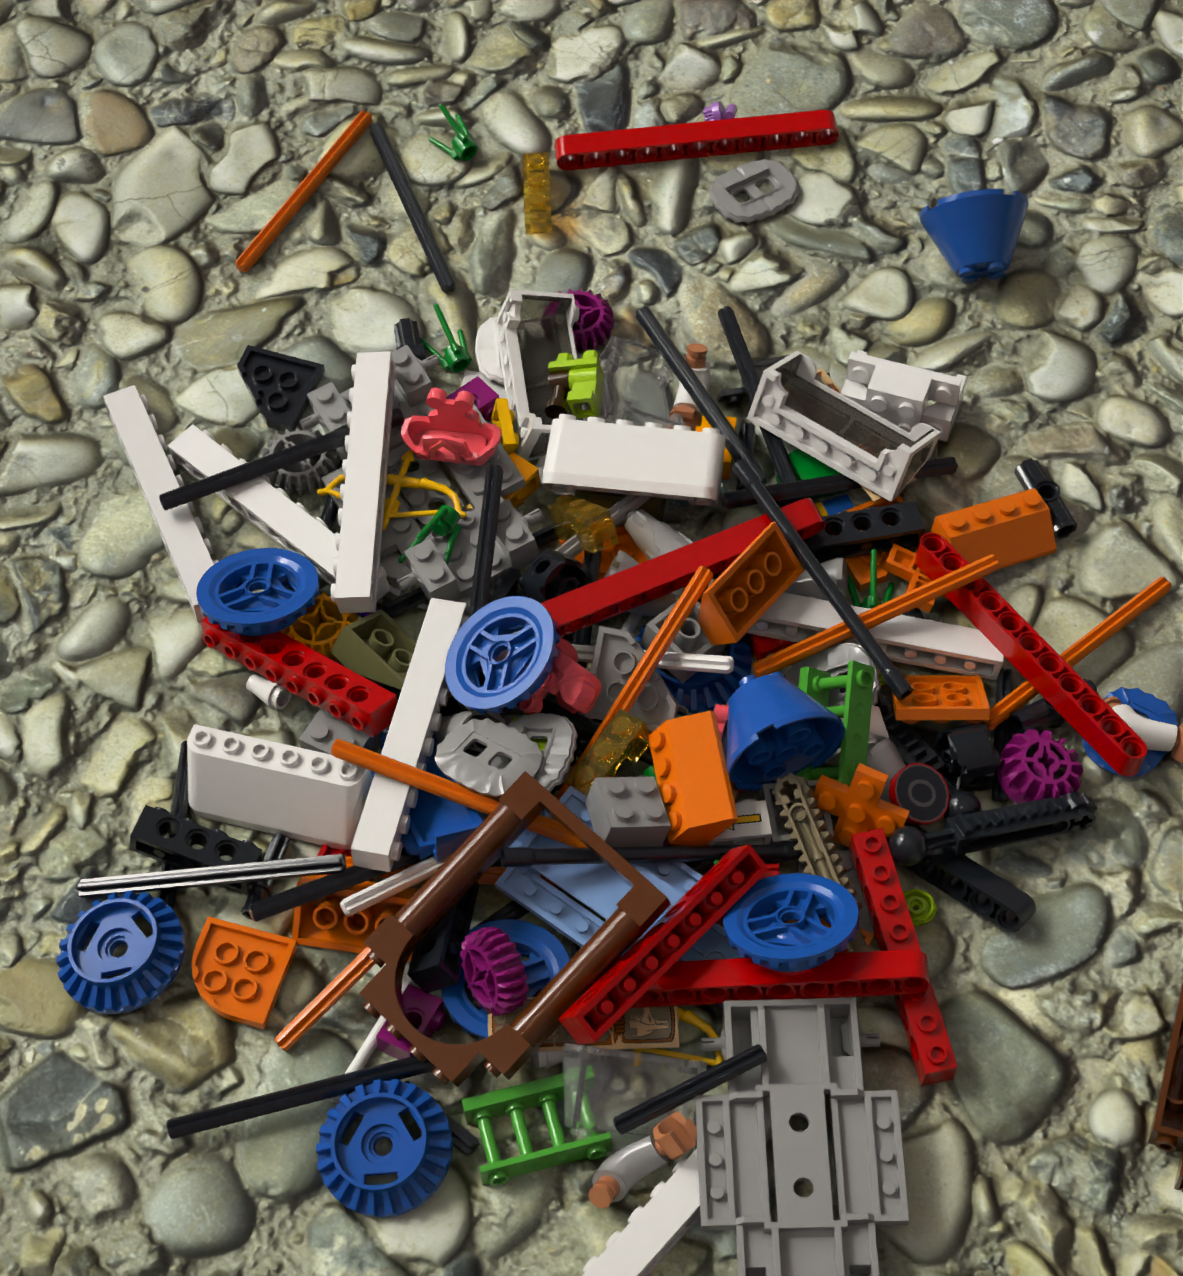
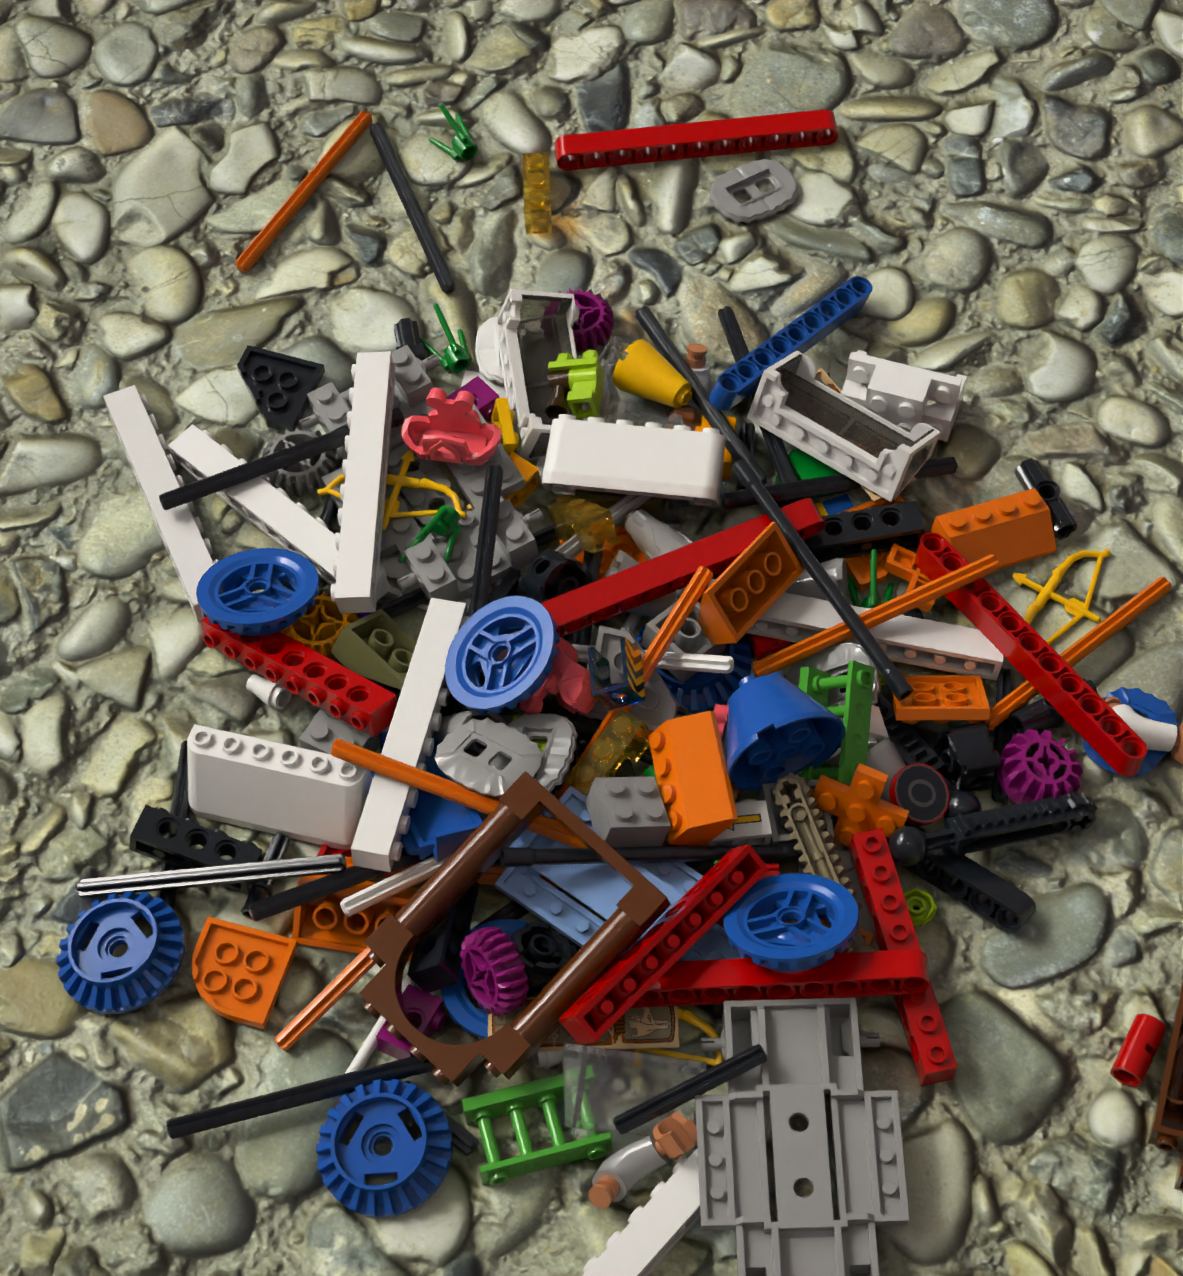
(541, 952): none -> black cone
(632, 673): none -> piece
(651, 376): none -> yellow cone
(718, 112): medium lavender piece -> none
(799, 336): none -> blue beam
(976, 231): blue cone -> none
(1072, 606): none -> yellow piece
(1138, 1050): none -> red pin

